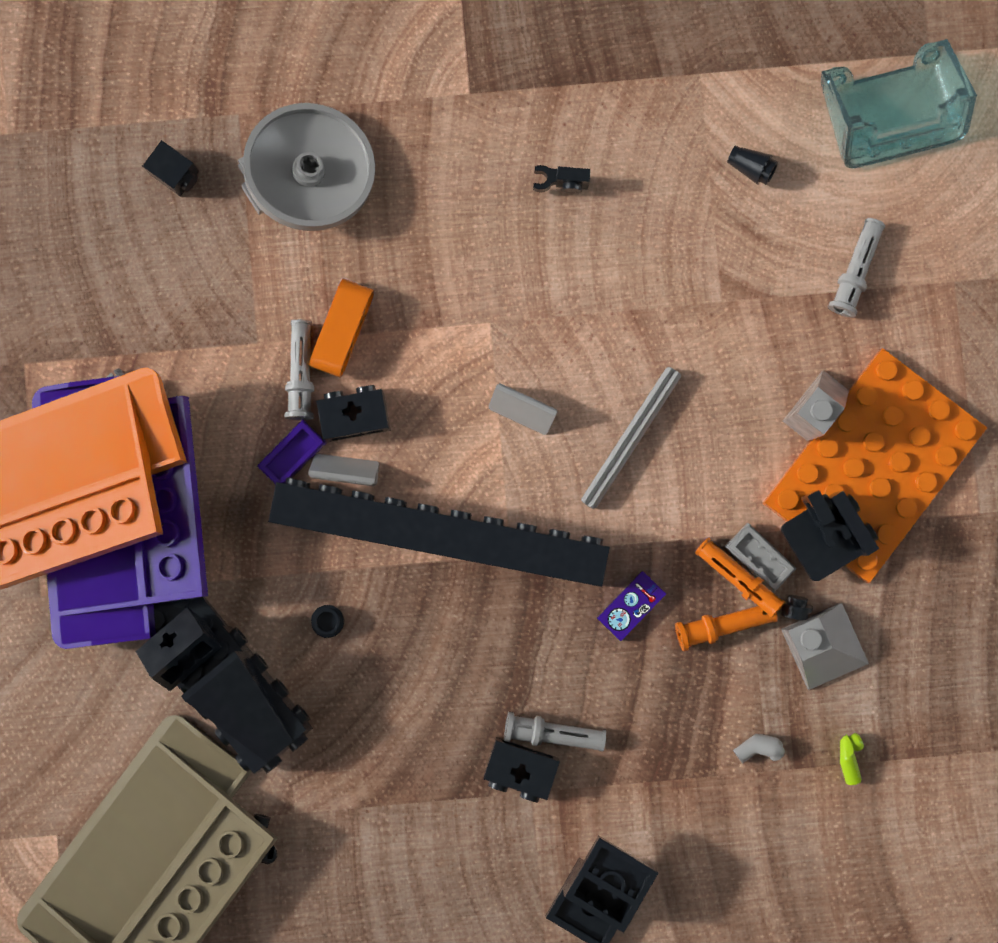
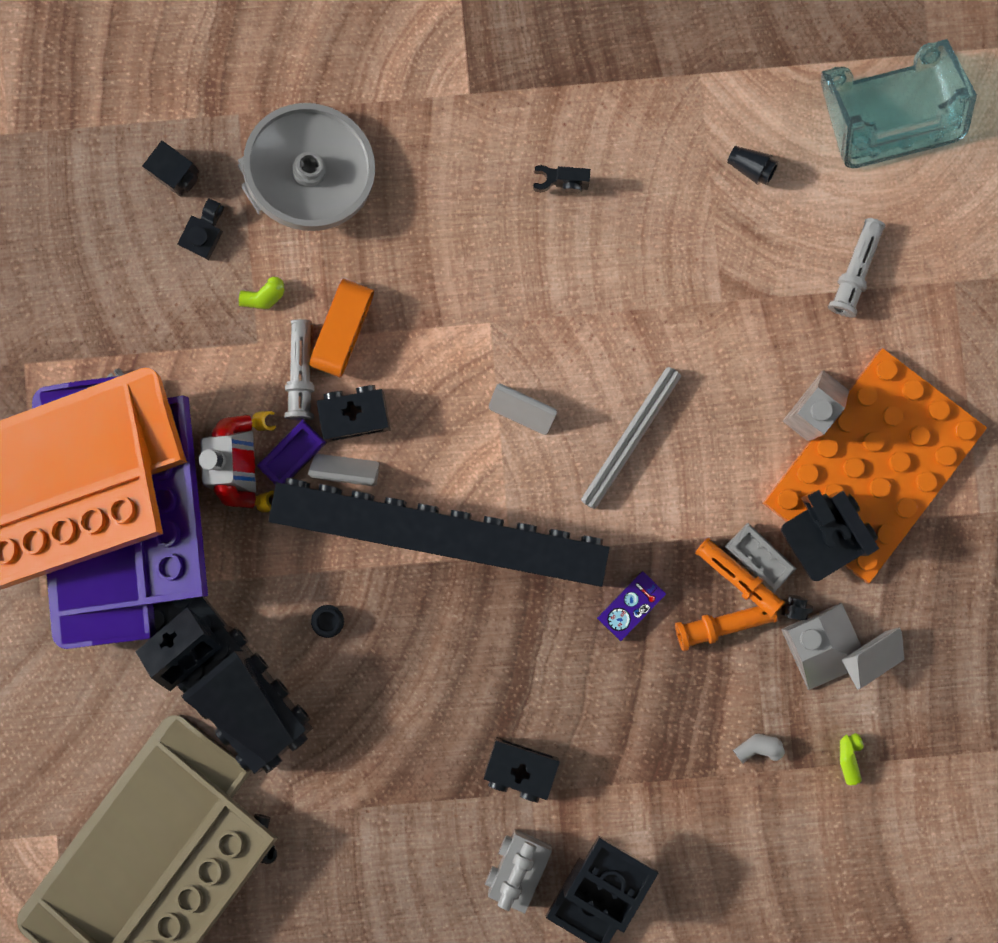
(201, 234): none -> black plate
(230, 461): none -> torso
(265, 297): none -> lime arm
(518, 871): none -> light grey brick
(539, 731): light grey pin -> none
(875, 657): none -> light grey slope

